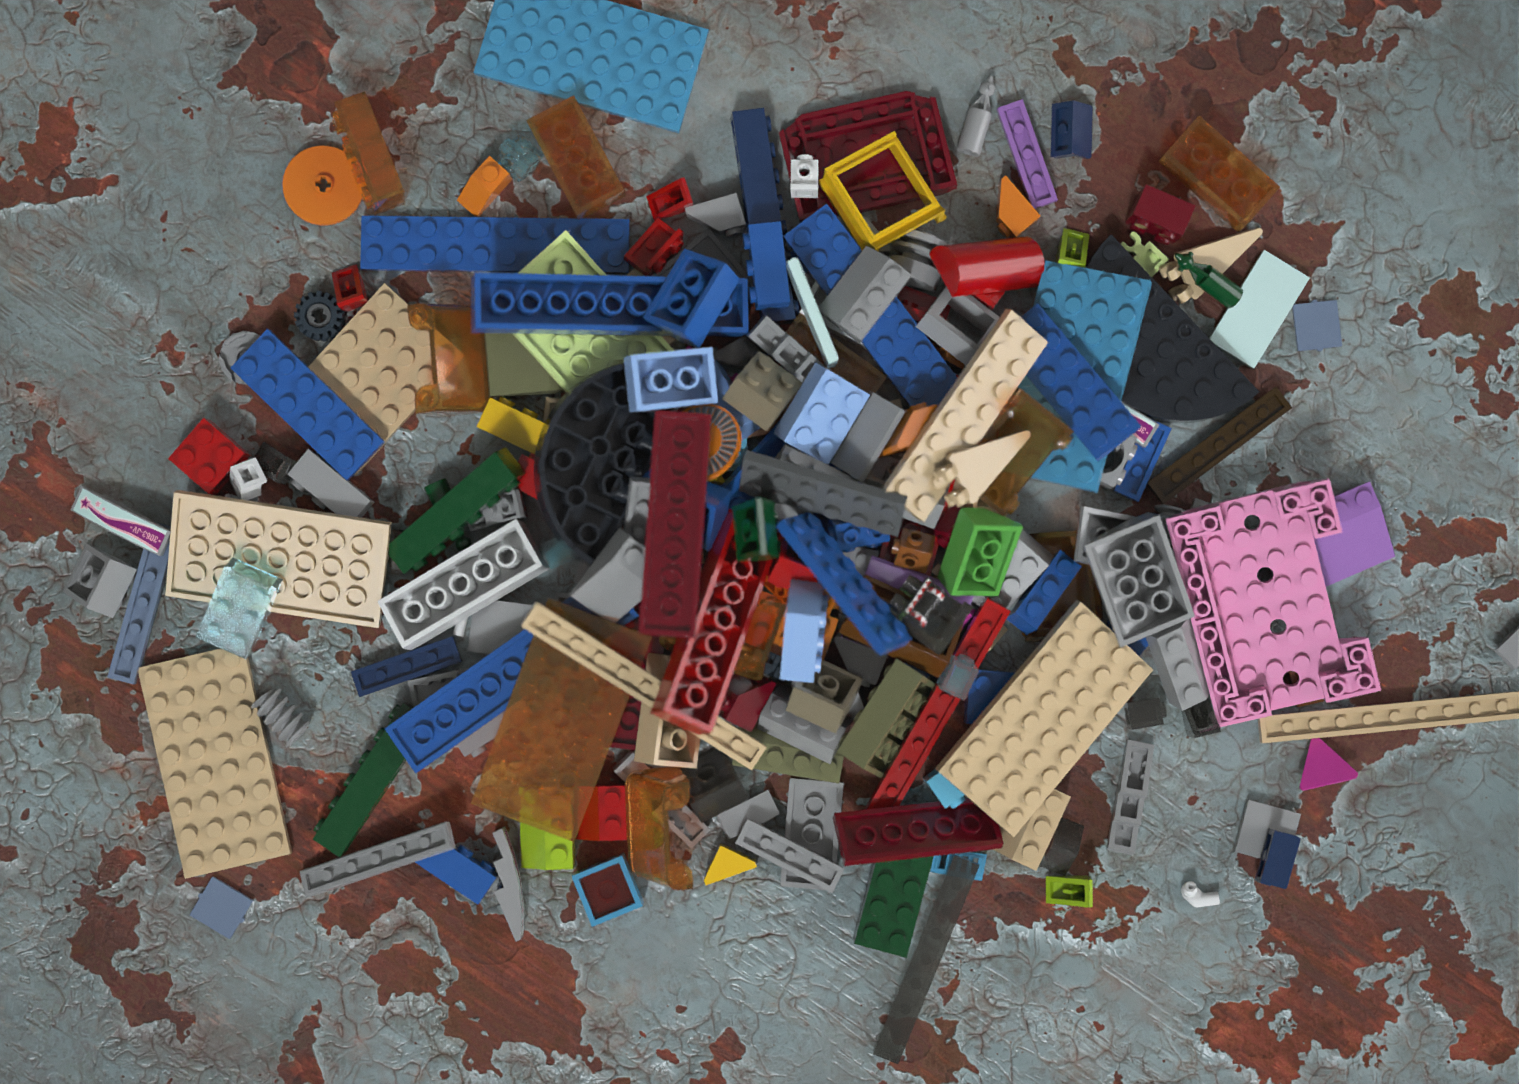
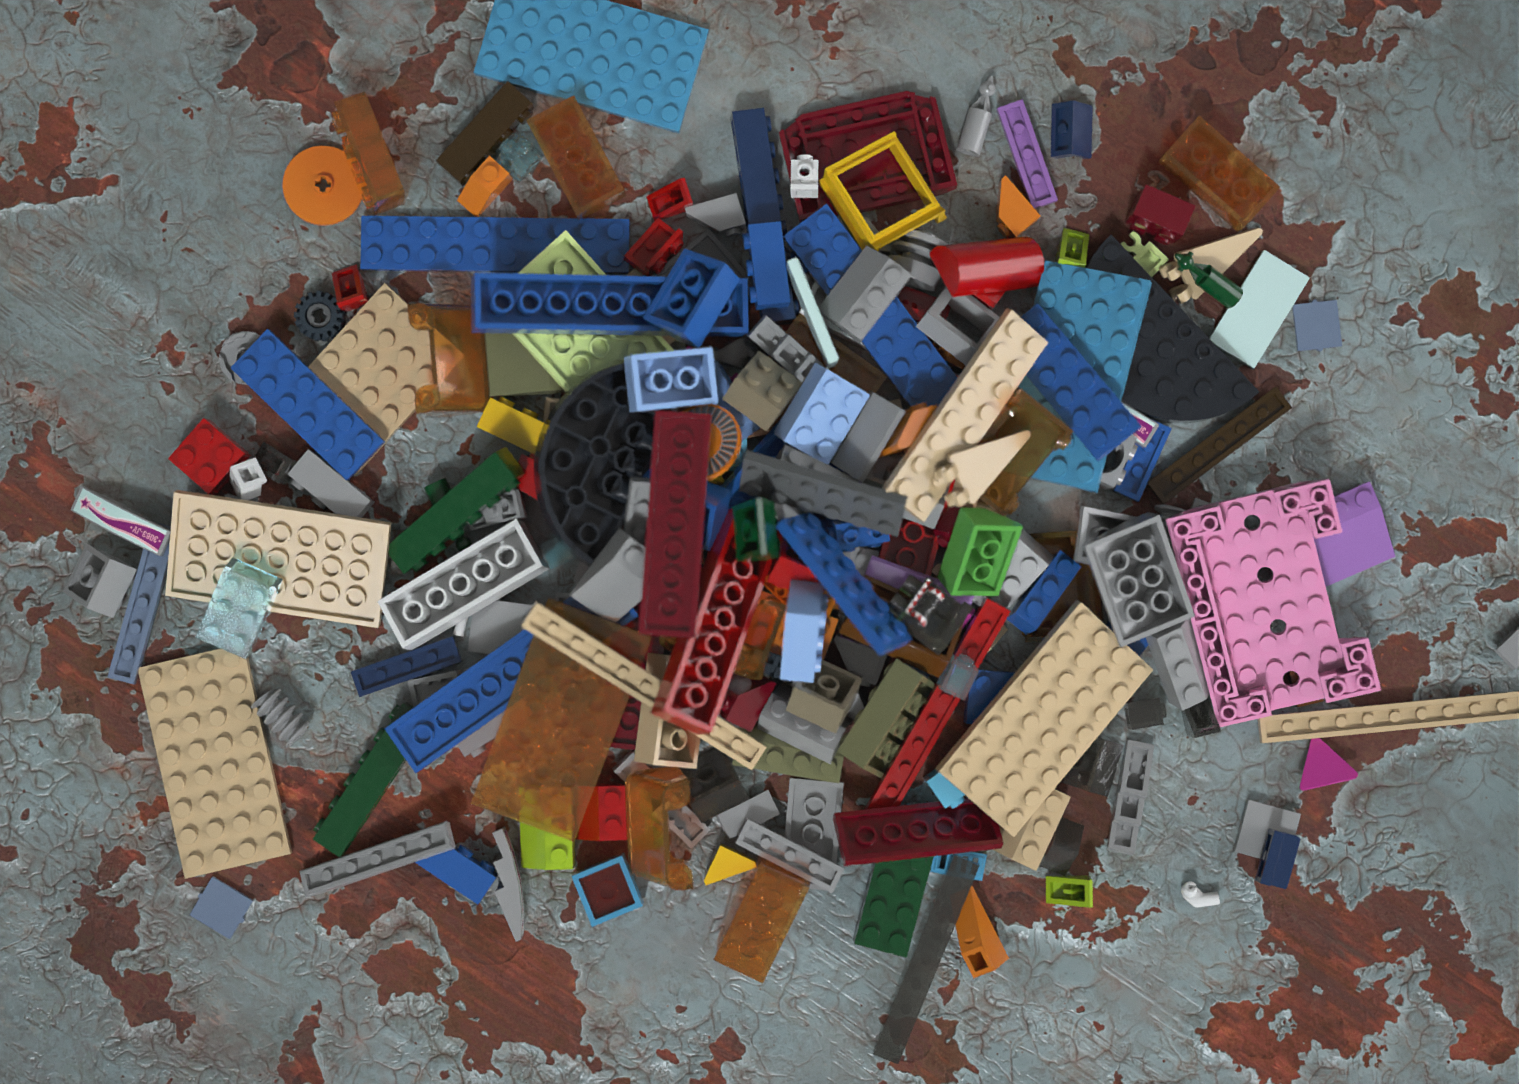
(485, 133): none -> dark brown brick
(762, 920): none -> clear orange brick
(913, 550): dark orange brick -> none
(978, 938): none -> orange slope
(1096, 767): none -> clear smoke slope

